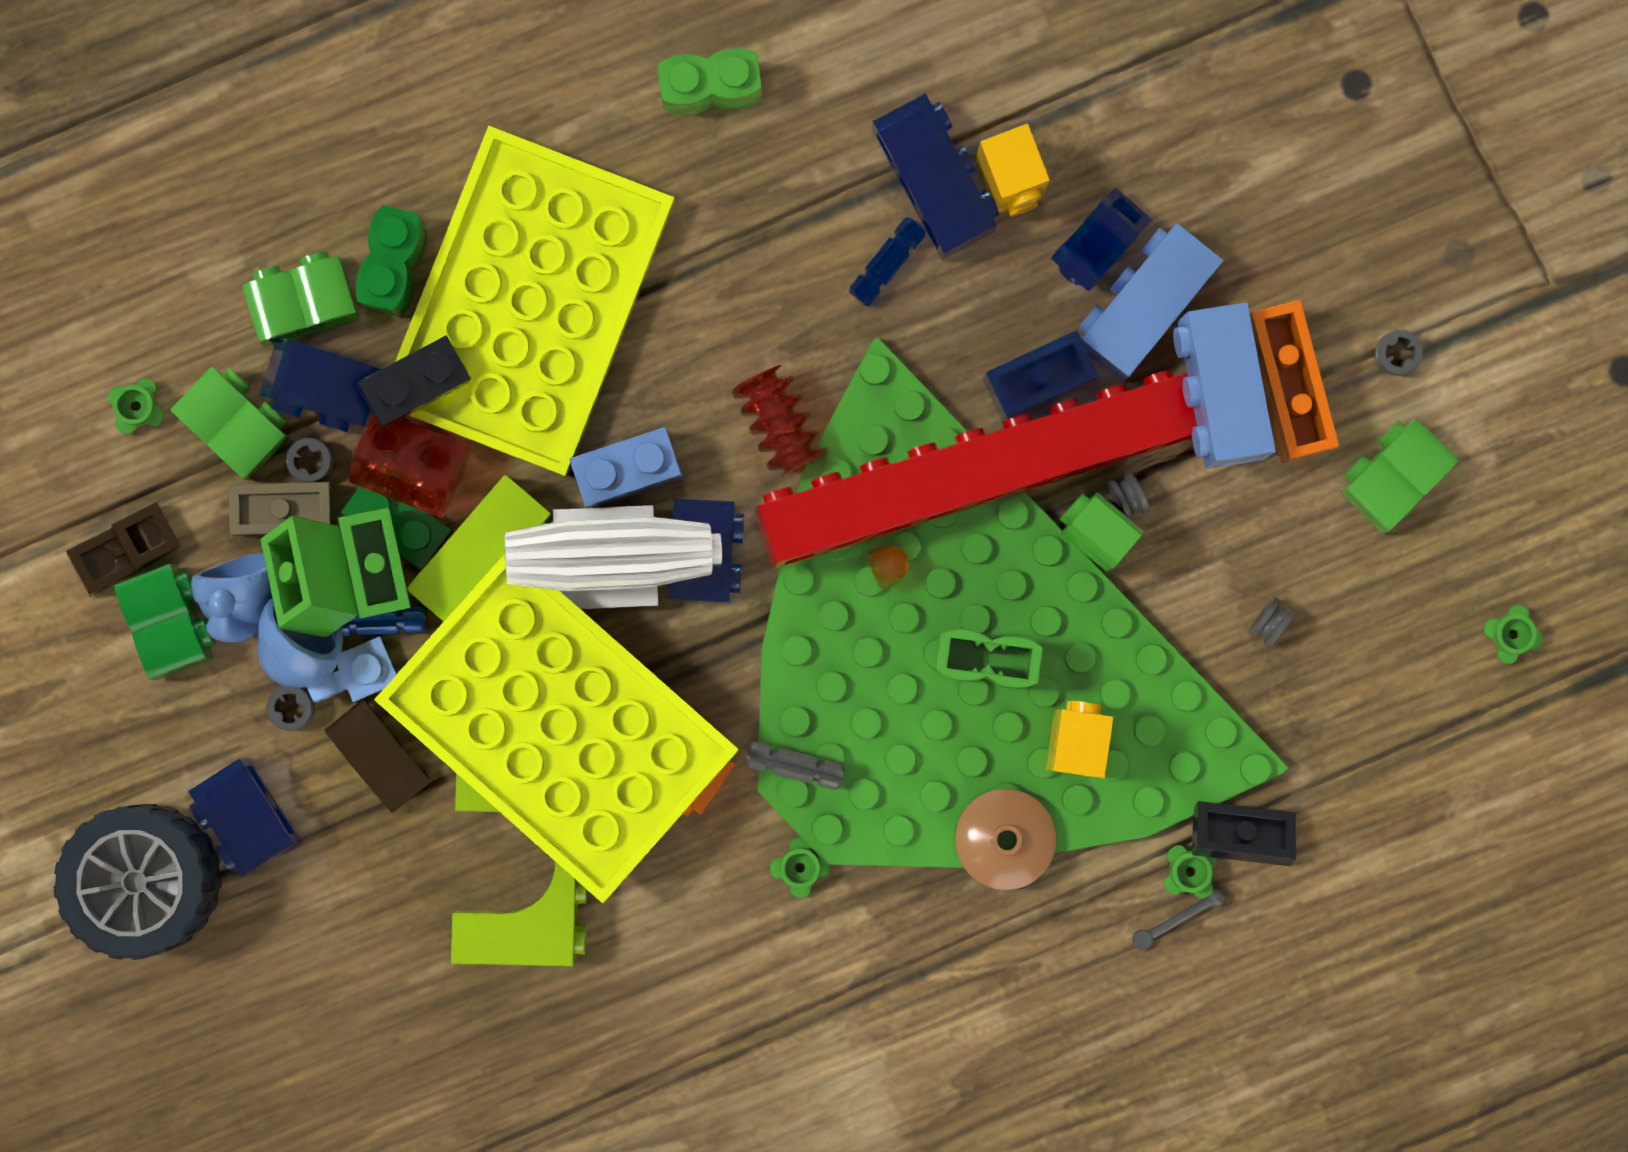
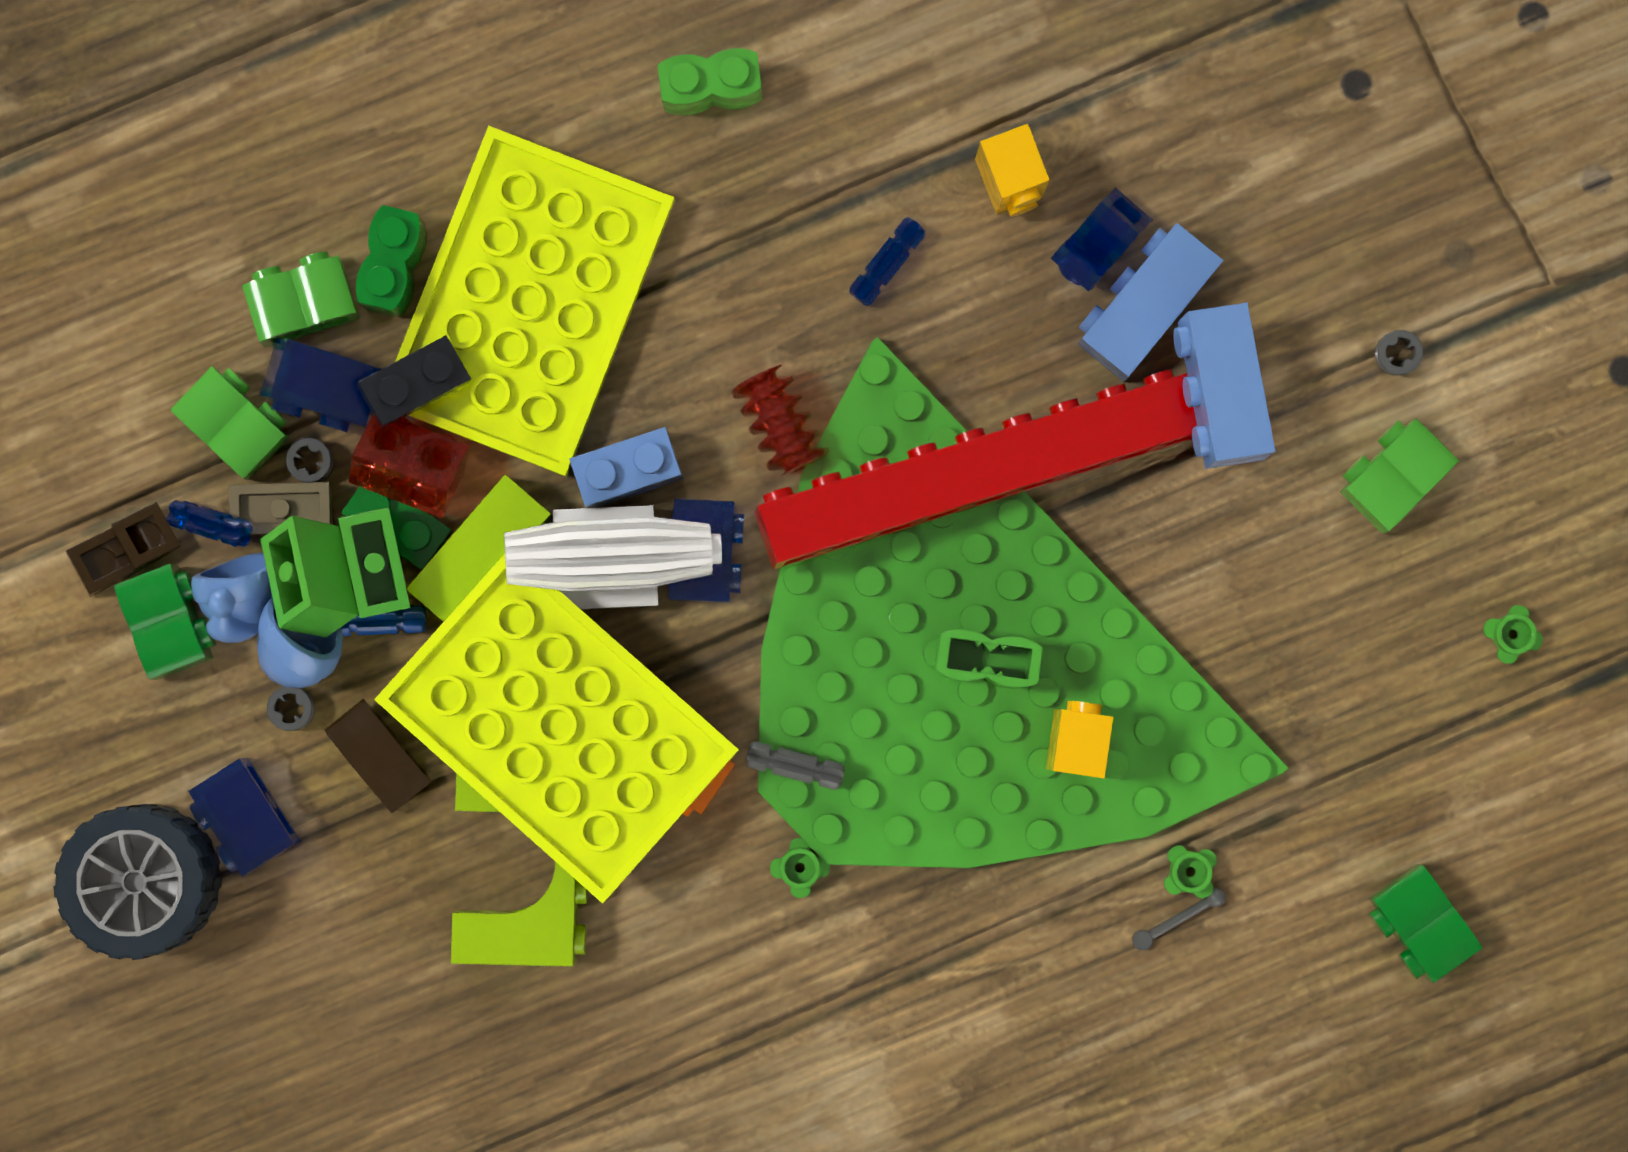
(122, 401): bright green plate -> none
(209, 523): none -> clear blue axle
(361, 672): light blue plate -> none
(888, 565): clear orange hinge -> none
(936, 175): clear blue brick -> none
(978, 835): medium nougat dish -> none
(1040, 376): clear blue brick -> none
(1099, 530): bright green brick -> none
(1128, 495): dark grey bush -> none
(1244, 833): black plate -> none
(1271, 622): dark grey bush -> none
(1292, 383): orange brick -> none
(1424, 924): none -> green brick

